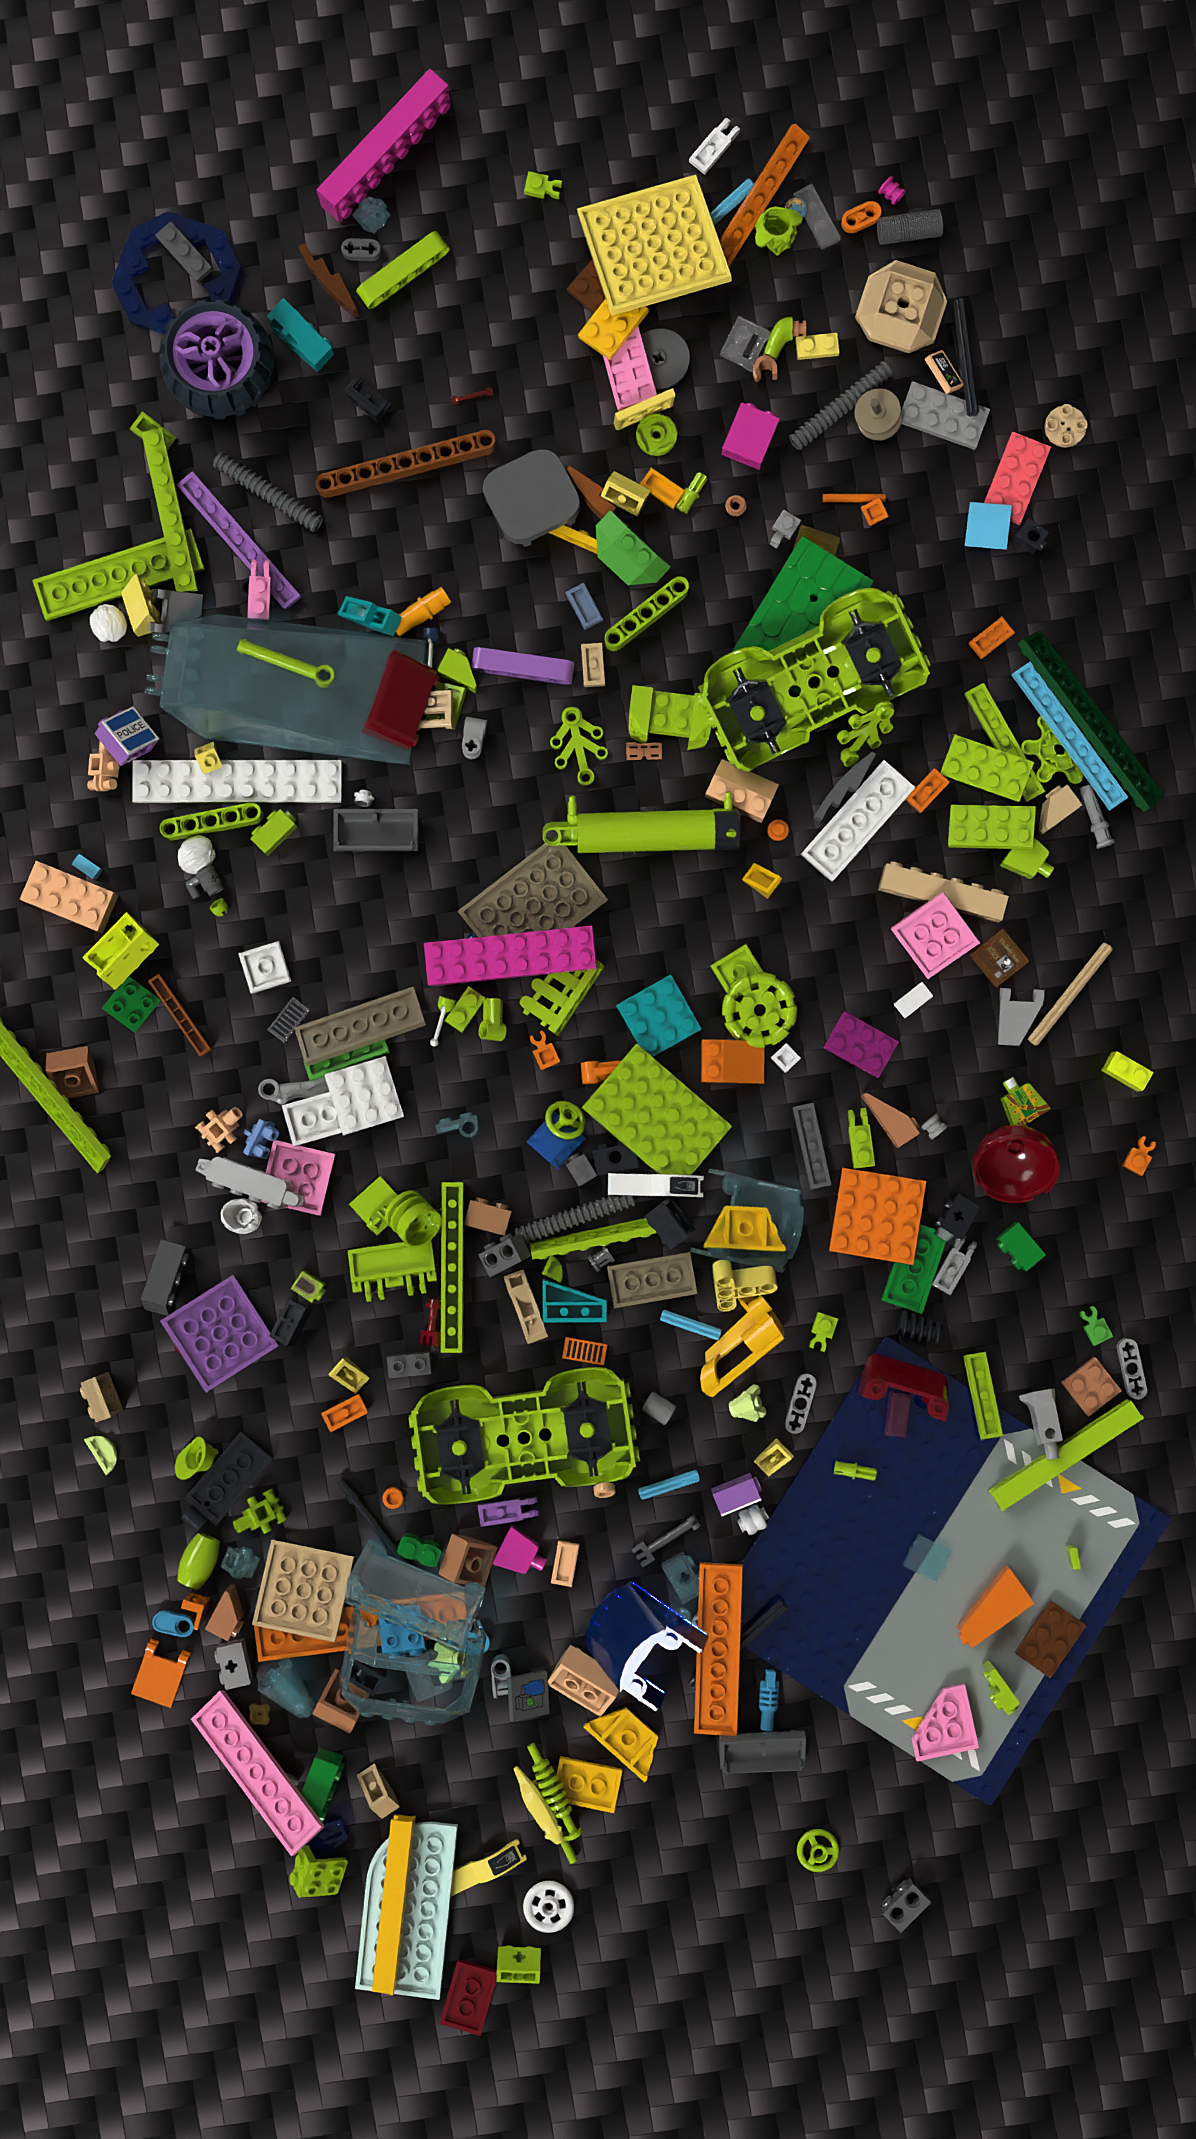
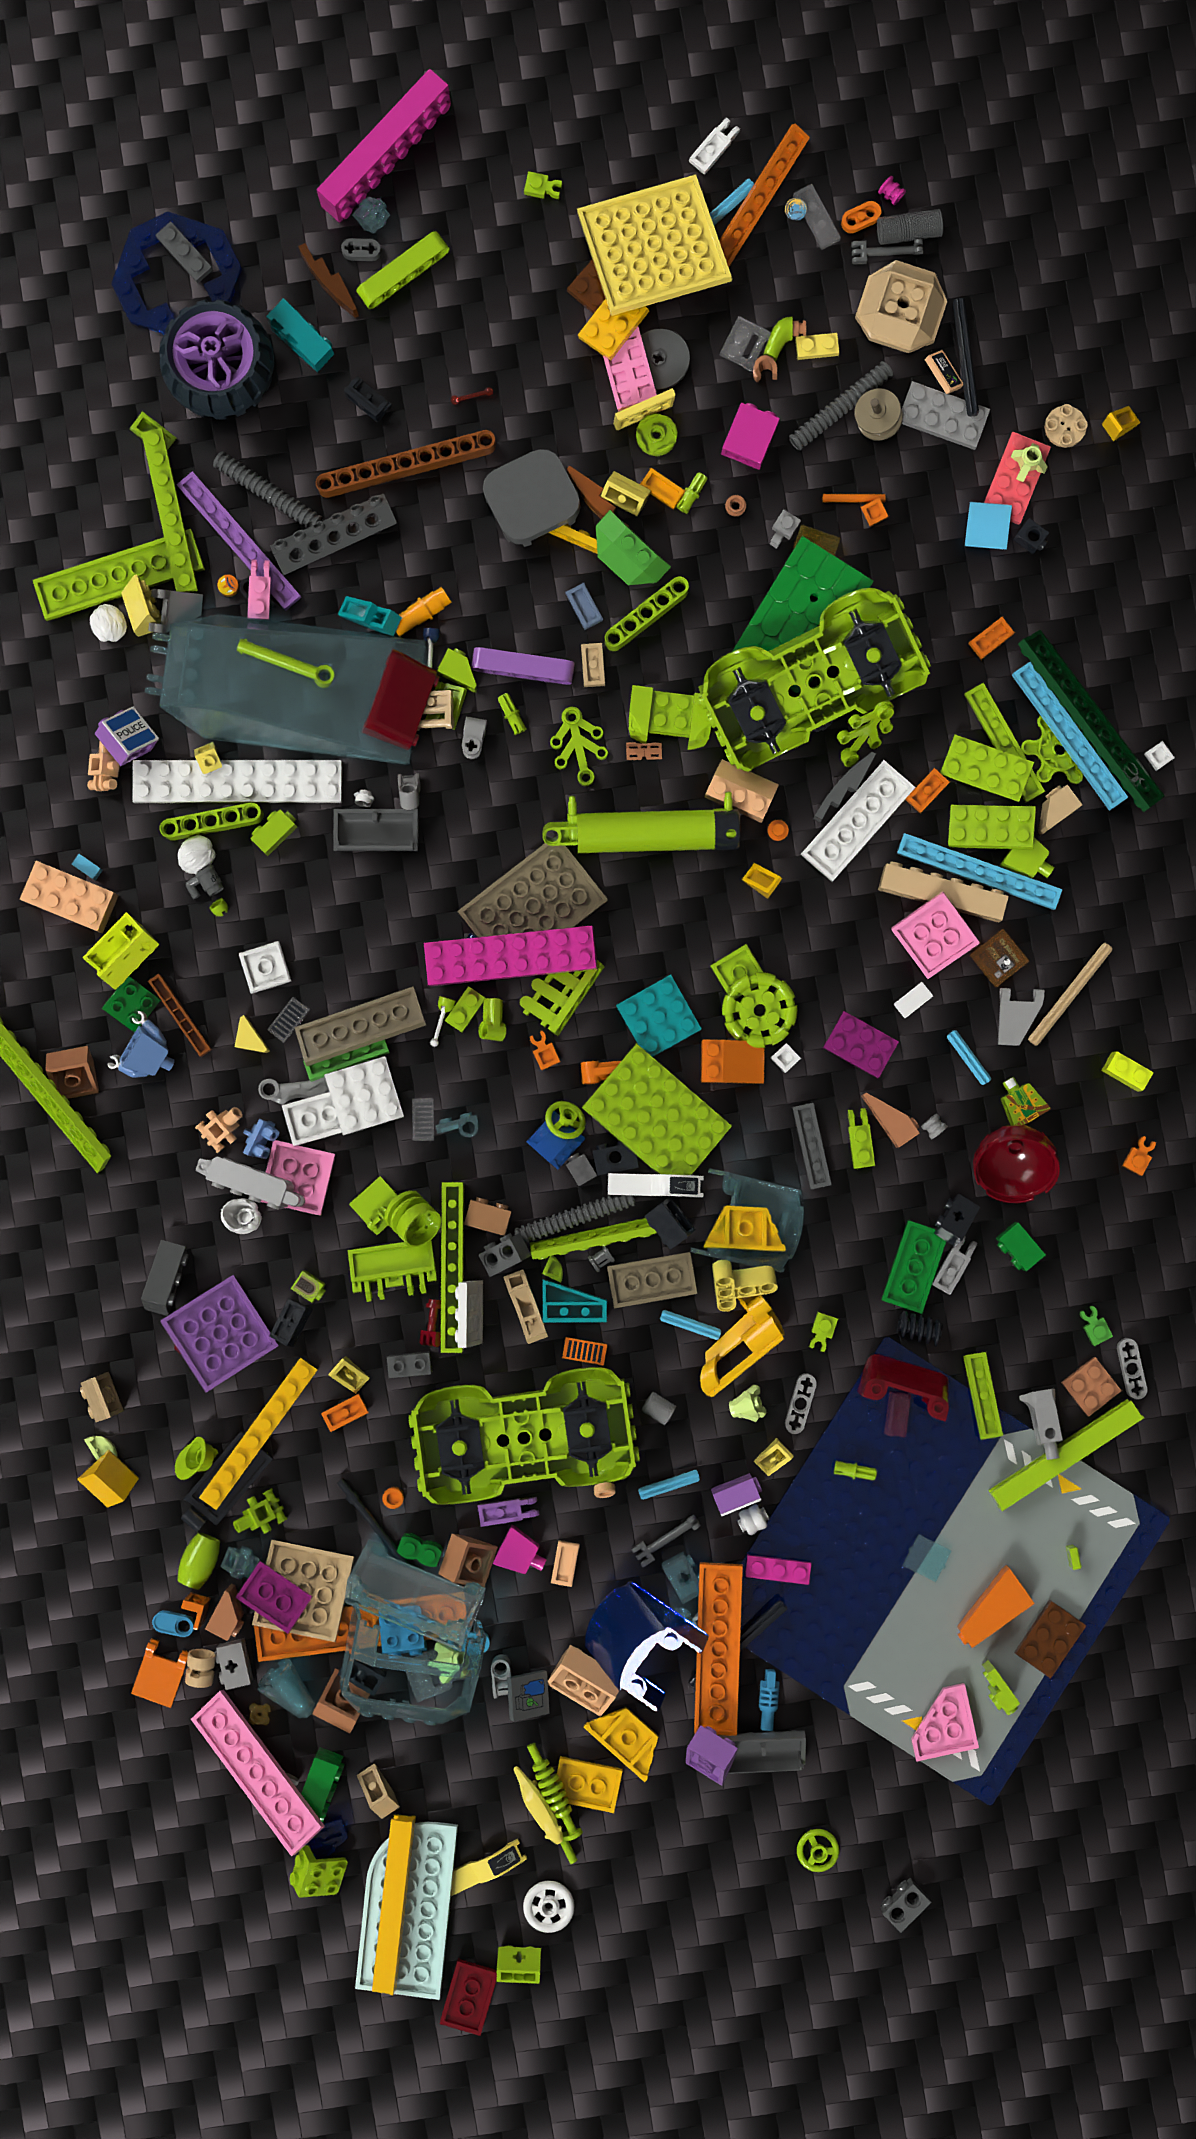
(109, 1479): none -> yellow slope
(144, 1052): none -> medium blue torso
(200, 1668): none -> tan wheel
(228, 585): none -> tile
(248, 1037): none -> light yellow slope
(258, 1434): none -> yellow plate
(274, 1597): none -> magenta plate
(343, 537): none -> dark grey brick
(409, 791): none -> light grey piece
(423, 1119): none -> clear tile
(469, 1313): none -> white plate
(511, 713): none -> lime axle
(711, 1754): none -> medium lavender slope
(777, 231): lime piece -> none
(778, 1569): none -> dark pink plate
(864, 252): none -> dark grey hinge
(877, 1216): orange plate -> none
(968, 1057): none -> medium azure axle
(979, 871): none -> medium azure plate
(1029, 460): none -> yellowish green rock
(1099, 825): light grey pin -> none
(1120, 422): none -> yellow slope
(1159, 755): none -> white tile

